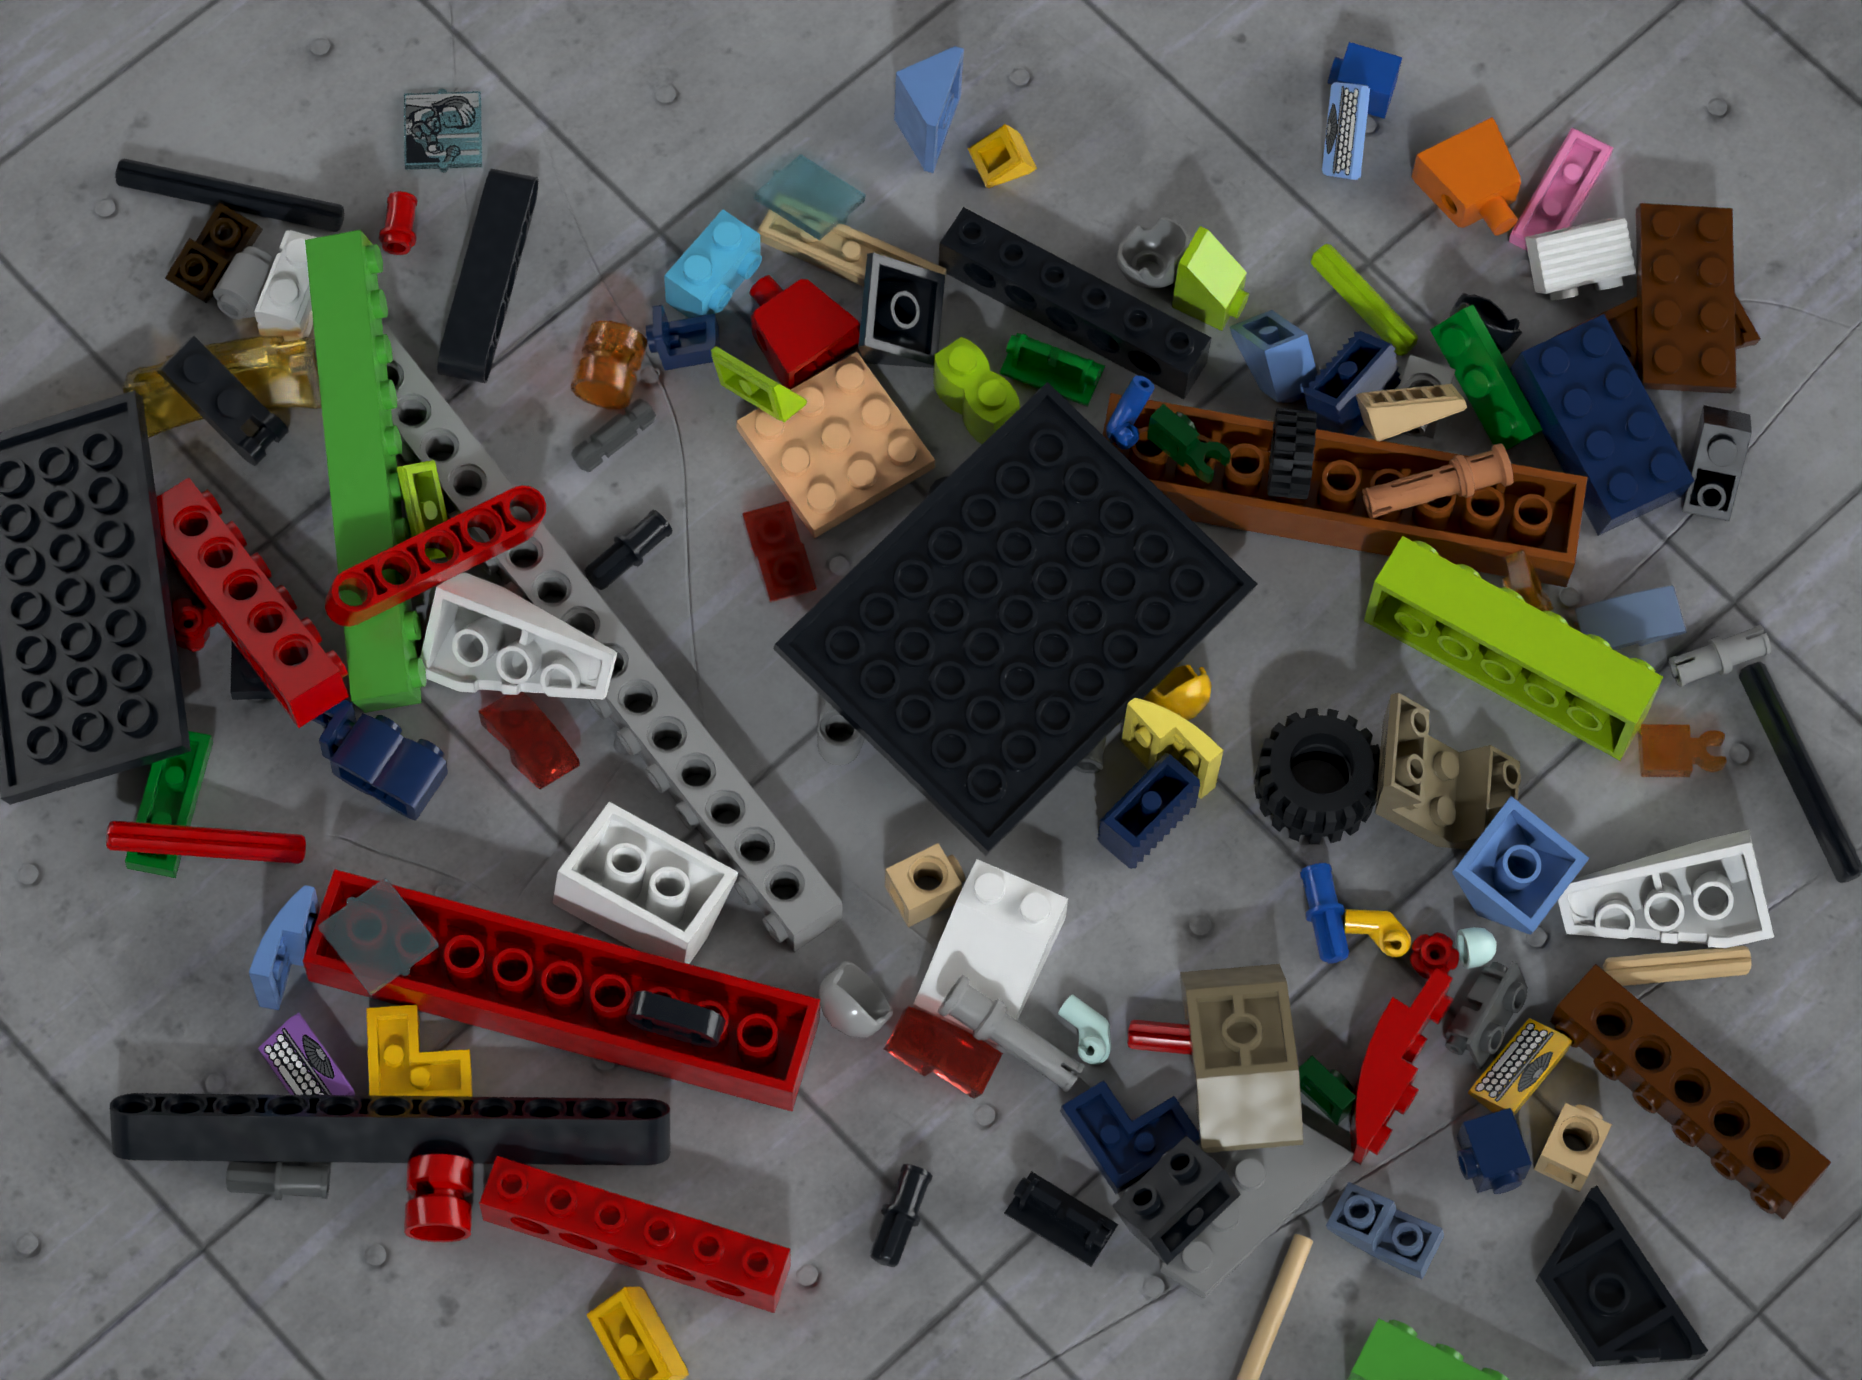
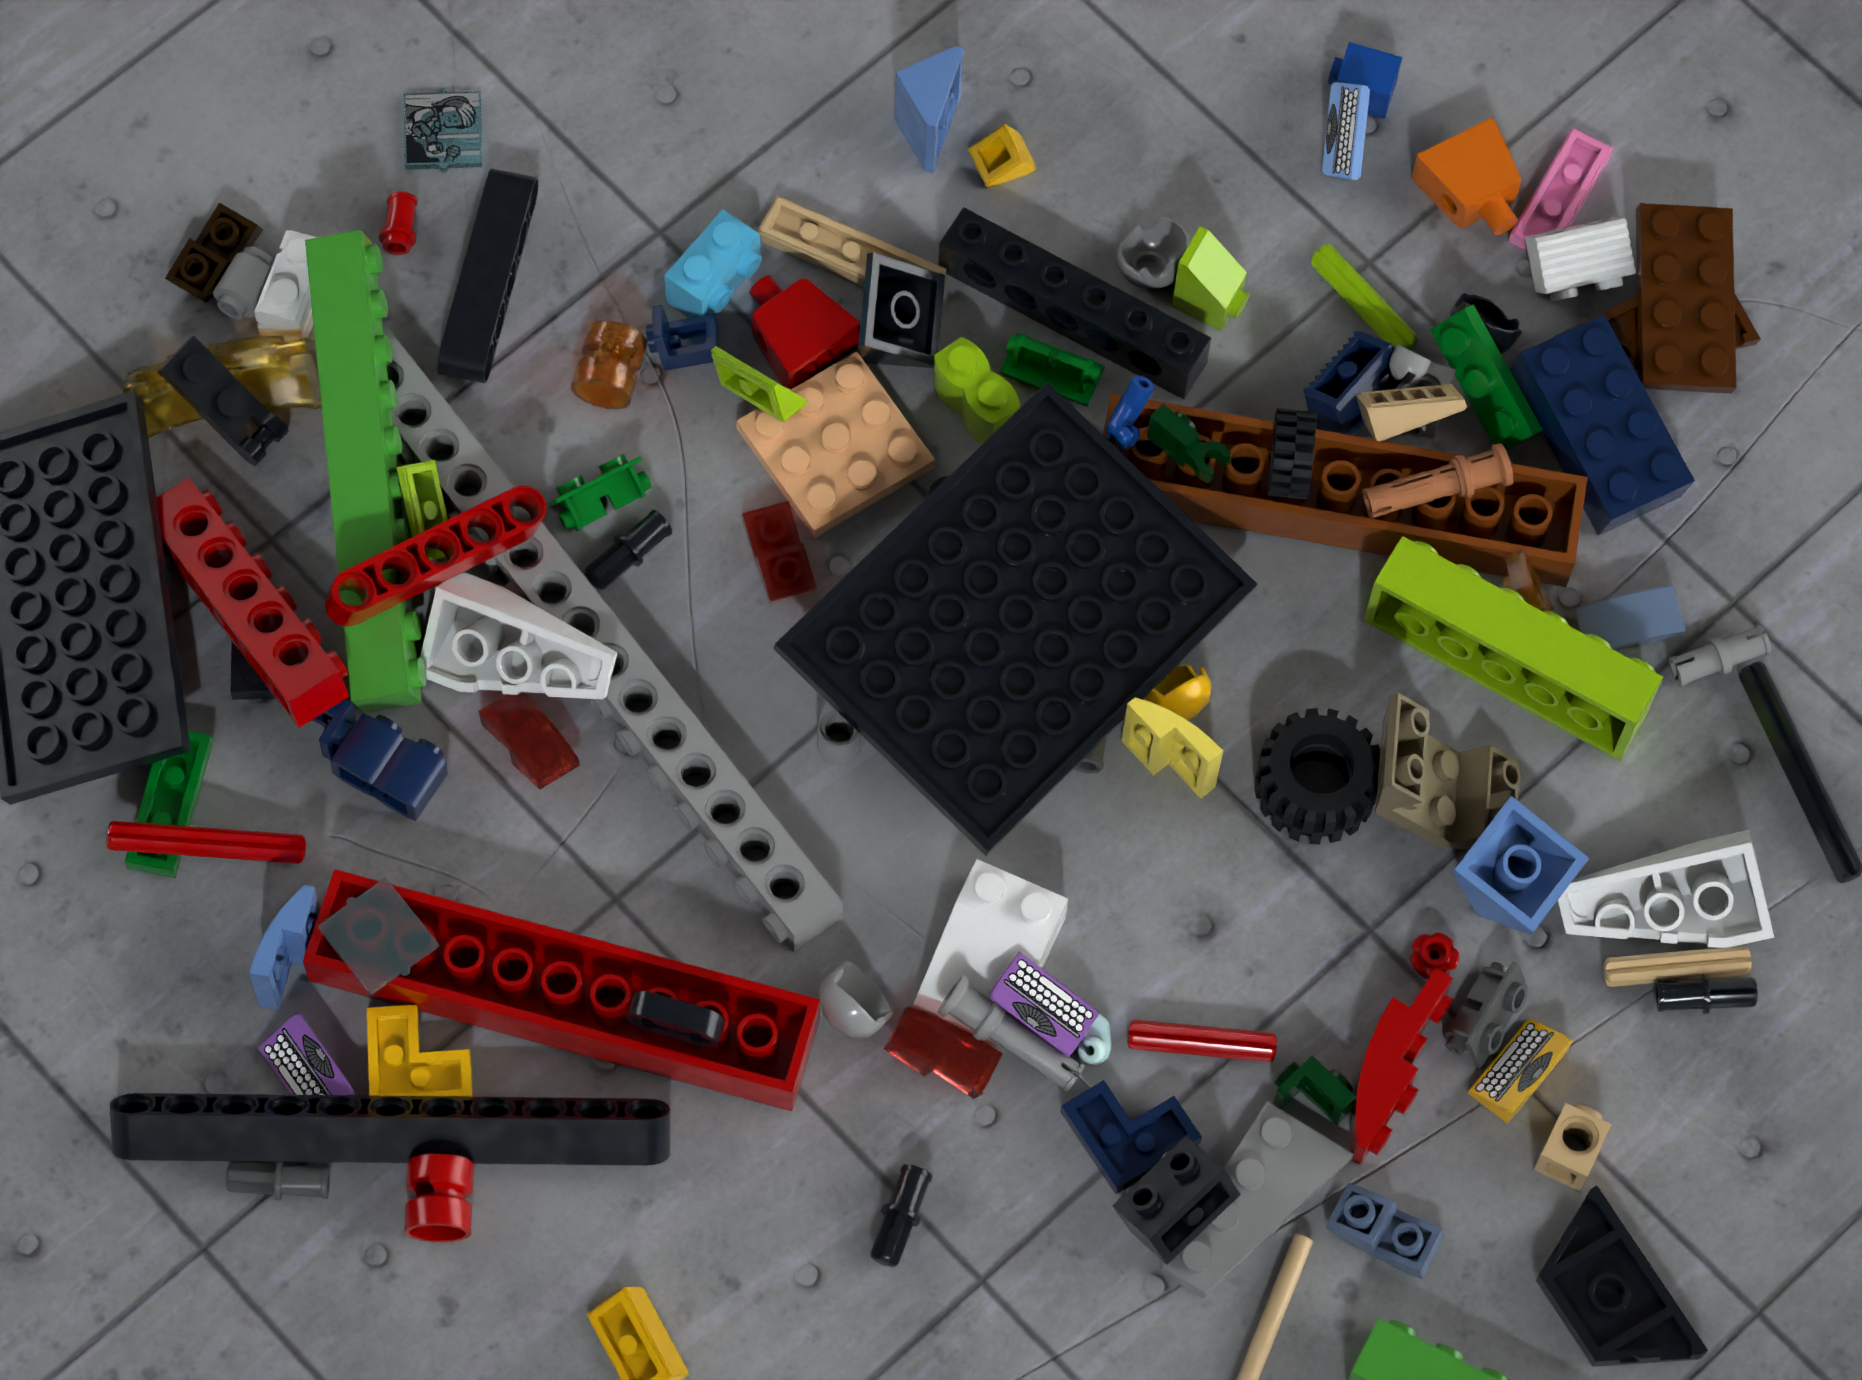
(196, 636): red plate -> none
(231, 194): black axle -> none
(582, 499): none -> green hinge
(613, 435): dark grey axle -> none
(635, 1234): red brick -> none
(643, 886): white slope -> none
(809, 197): clear light blue piece -> none
(916, 903): tan brick -> none
(1043, 1004): none -> slope
(1060, 1218): black hinge -> none
(1149, 811): dark blue brick -> none
(1243, 1058): dark tan slope -> none
(1276, 355): medium blue slope -> none
(1325, 912): blue axle -> none
(1381, 927): yellow arm -> none
(1407, 365): none -> light grey hinge
(1475, 946): light aqua hinge -> none
(1493, 1152): dark blue brick -> none
(1671, 751): clear orange plate -> none
(1680, 1064): reddish brown brick -> none
(1705, 993): none -> black axle
(1717, 462): black slope -> none

